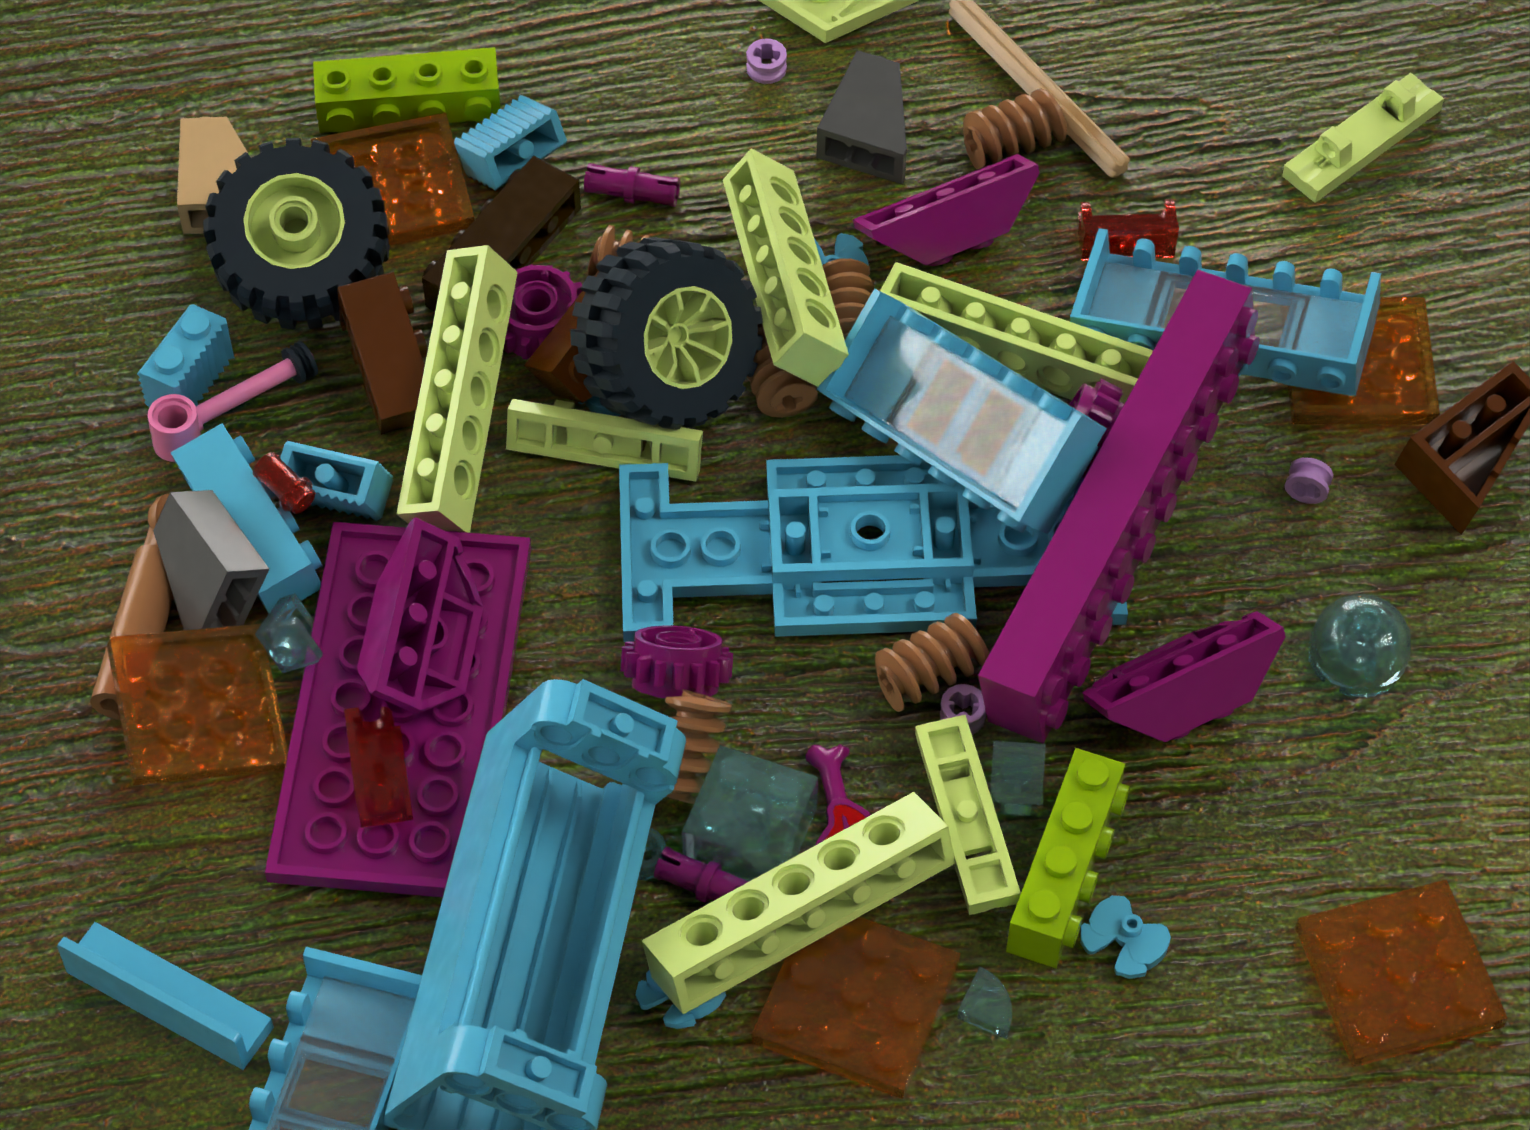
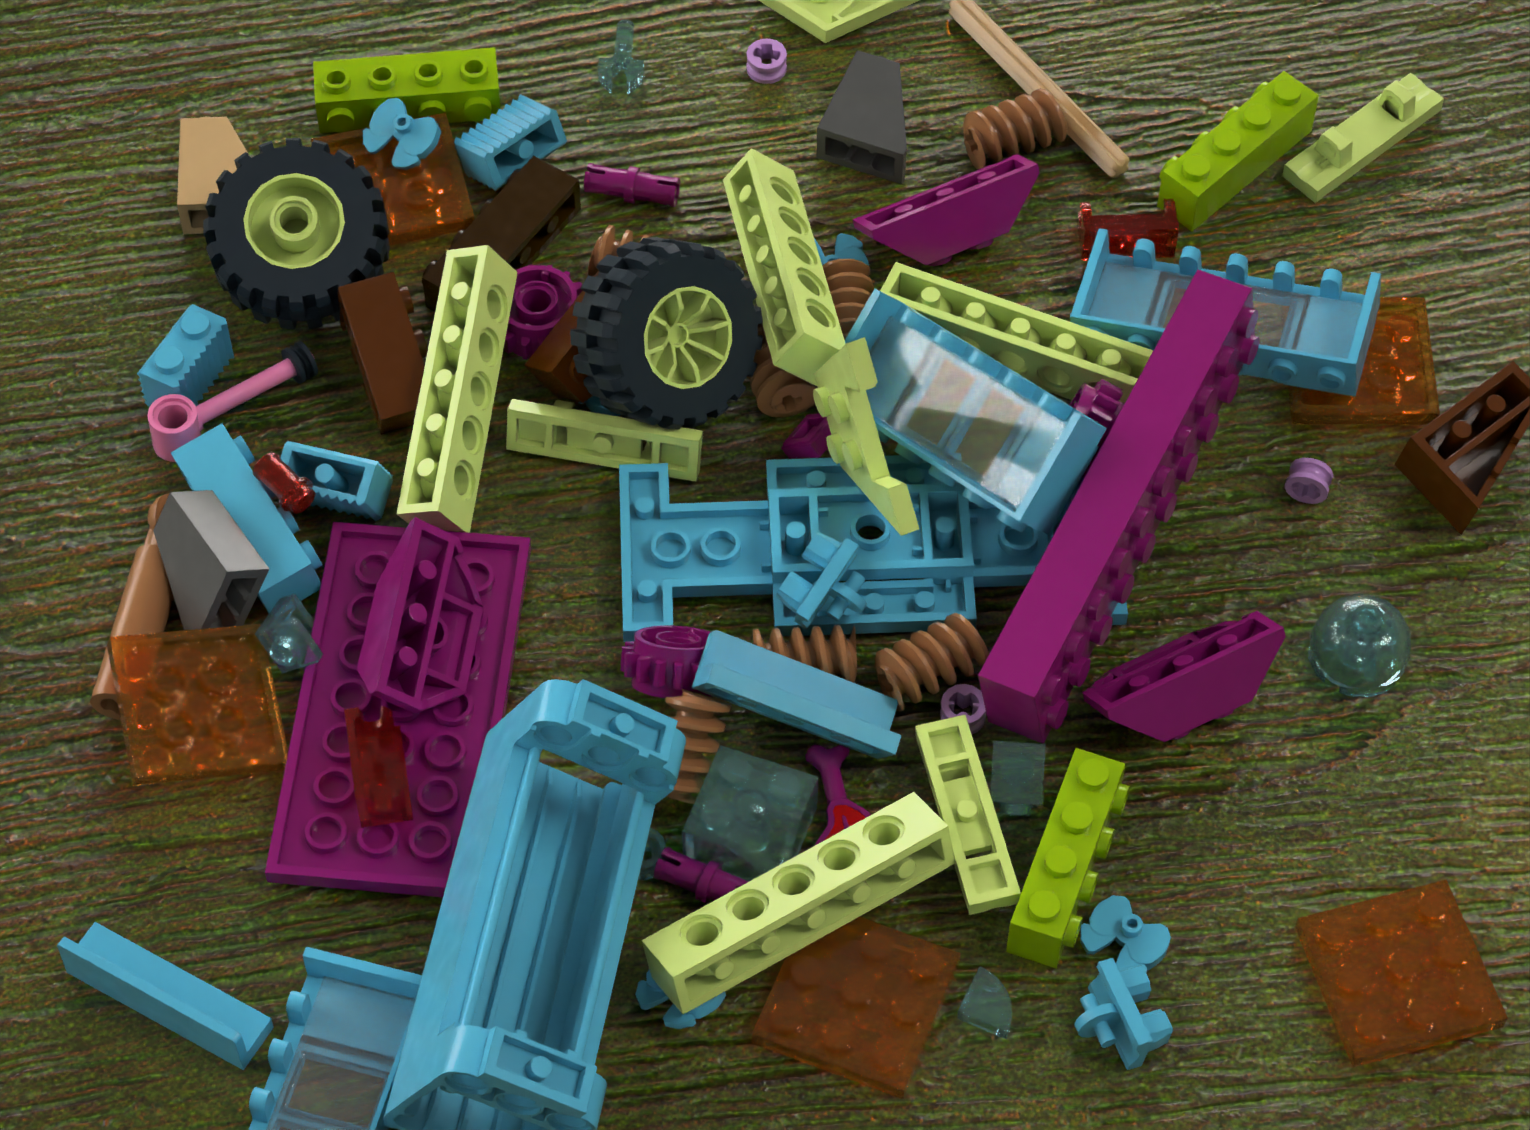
(415, 136): none -> medium azure piece
(622, 60): none -> clear light blue bar
(797, 695): none -> medium azure panel
(808, 438): none -> magenta tile
(833, 656): none -> medium nougat piece
(834, 561): none -> medium azure hips
(854, 434): none -> yellowish green wing
(1115, 1017): none -> medium azure hips
(1237, 149): none -> lime brick

